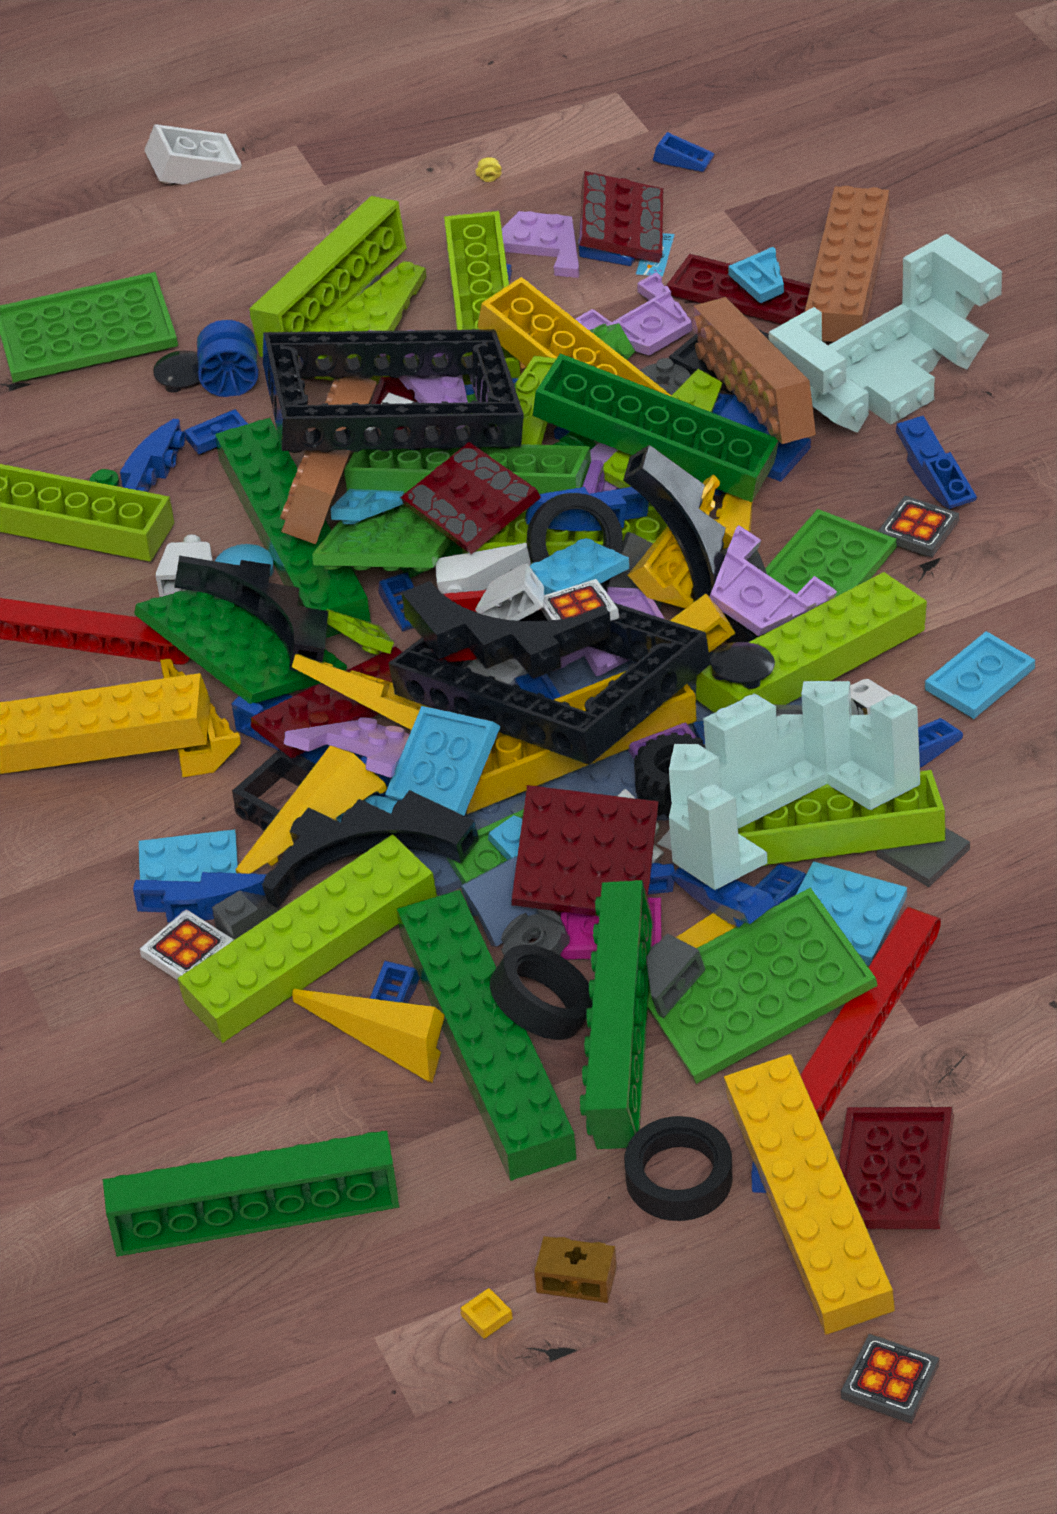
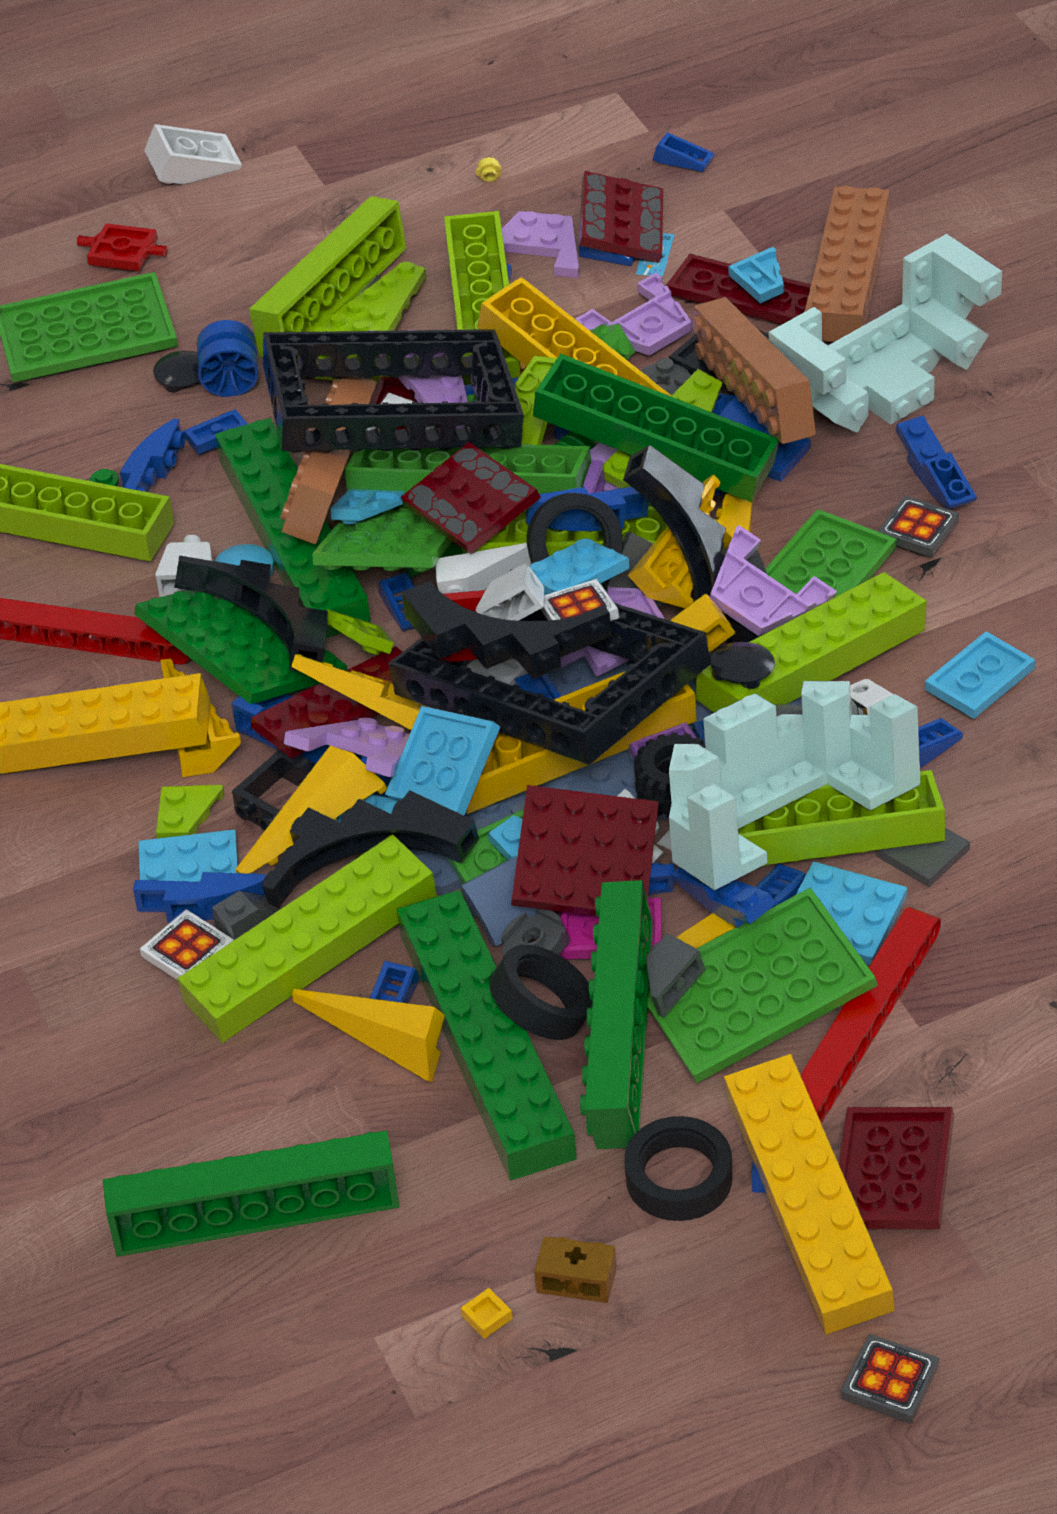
(122, 247): none -> red plate
(185, 808): none -> lime wing

